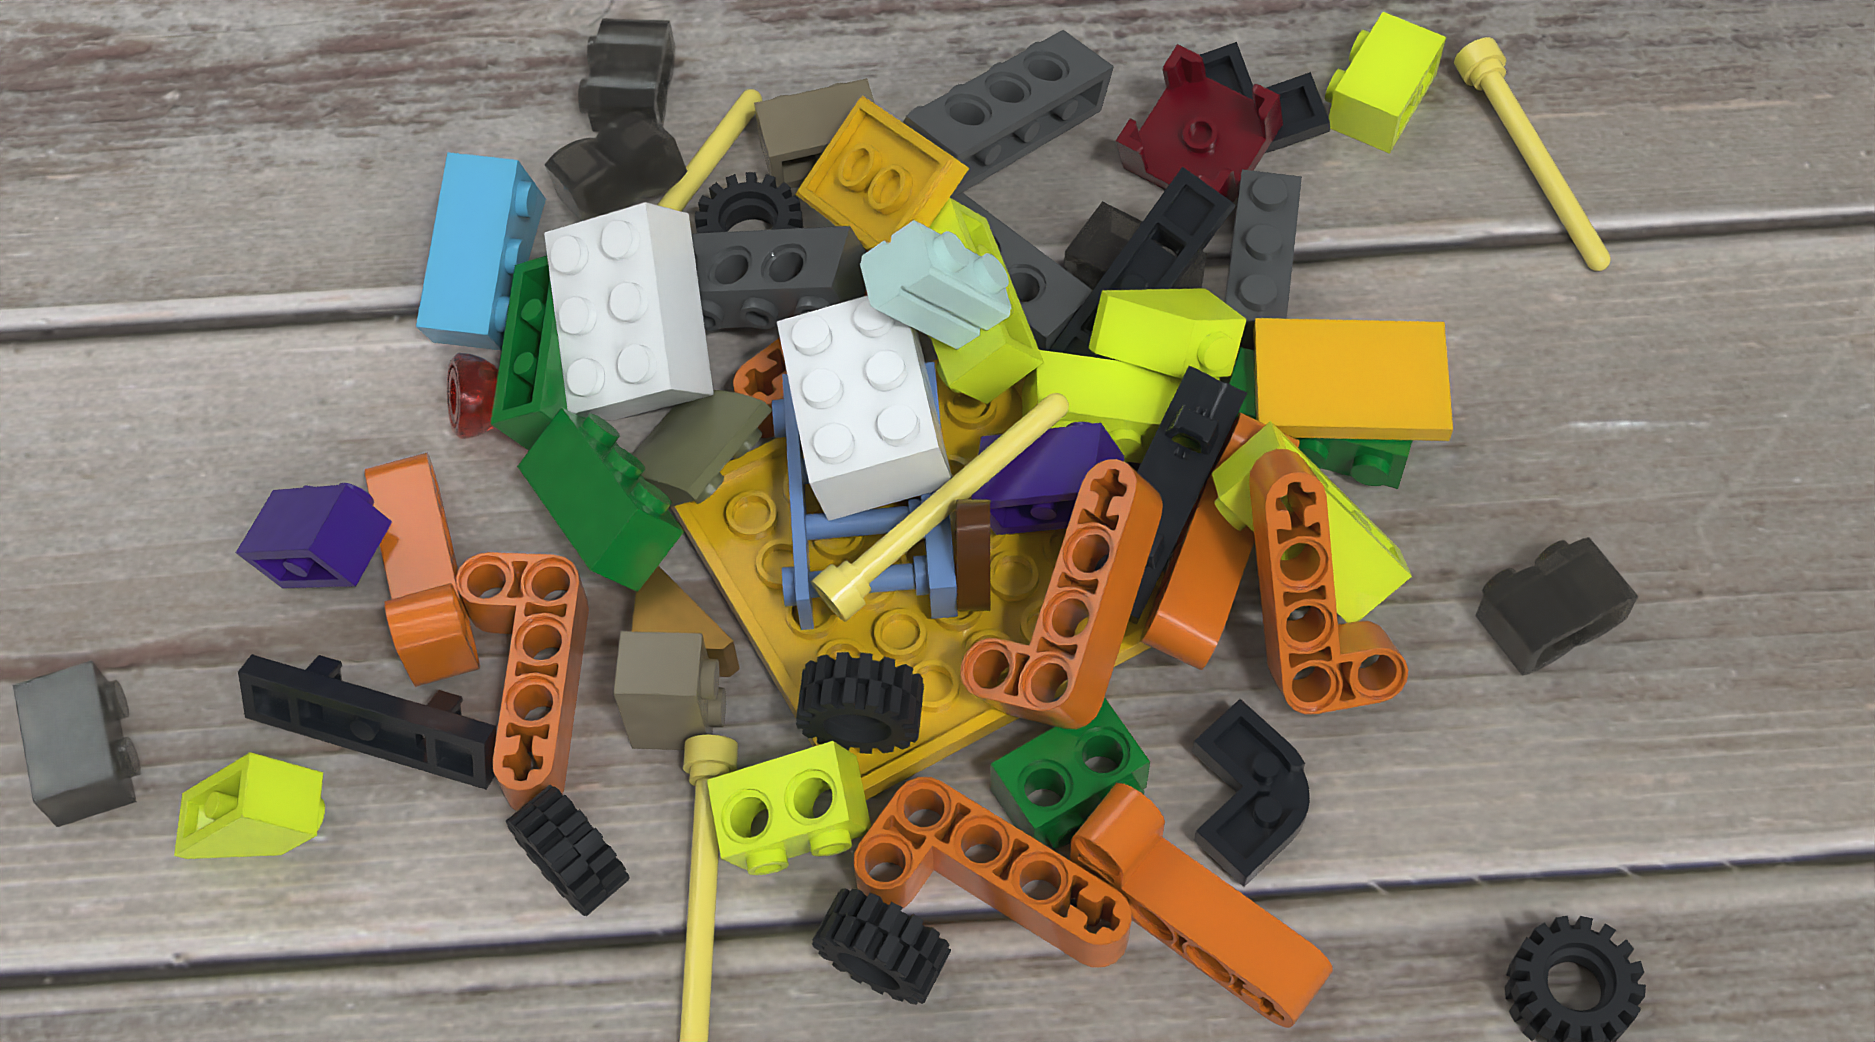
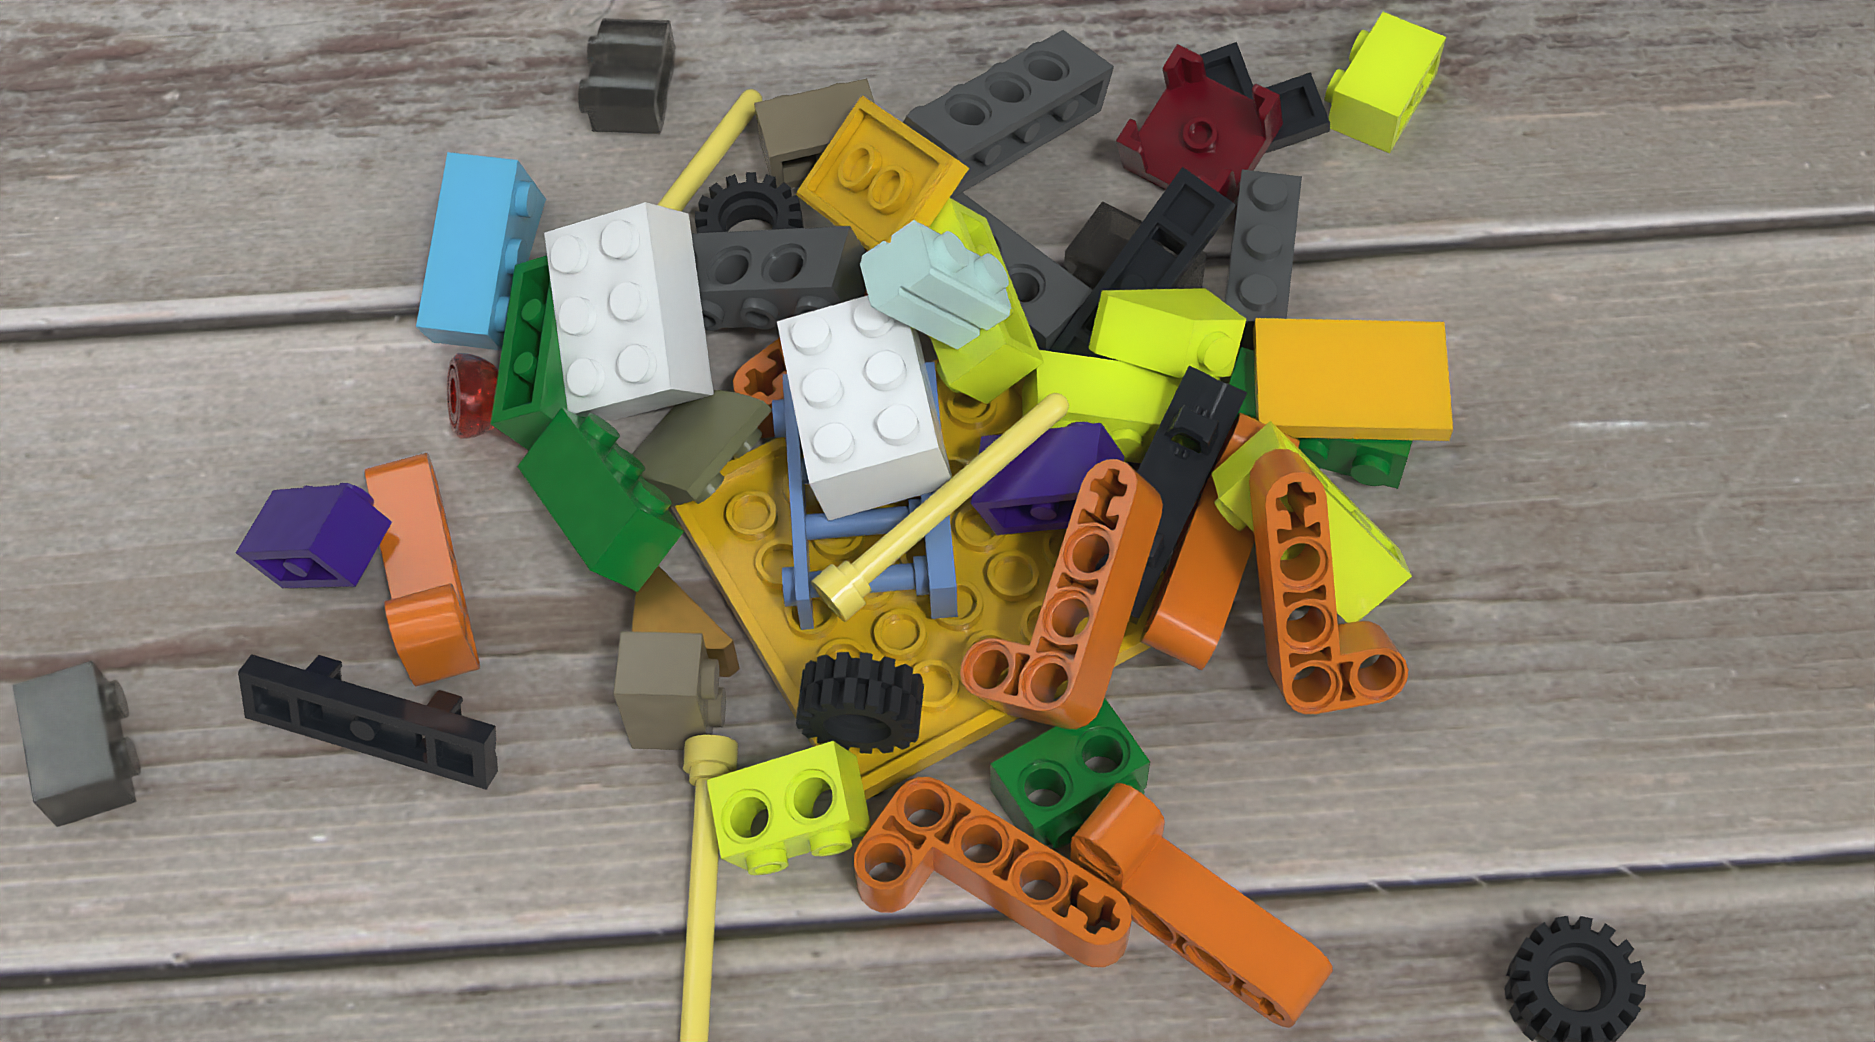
(250, 810): neon yellow slope -> none
(529, 681): orange beam -> none
(568, 850): black tyre -> none
(623, 163): clear smoke brick -> none
(881, 946): black tyre -> none
(973, 554): reddish brown beam -> none
(1269, 791): black plate -> none
(1482, 66): light yellow piece -> none
(1555, 604): clear smoke brick -> none

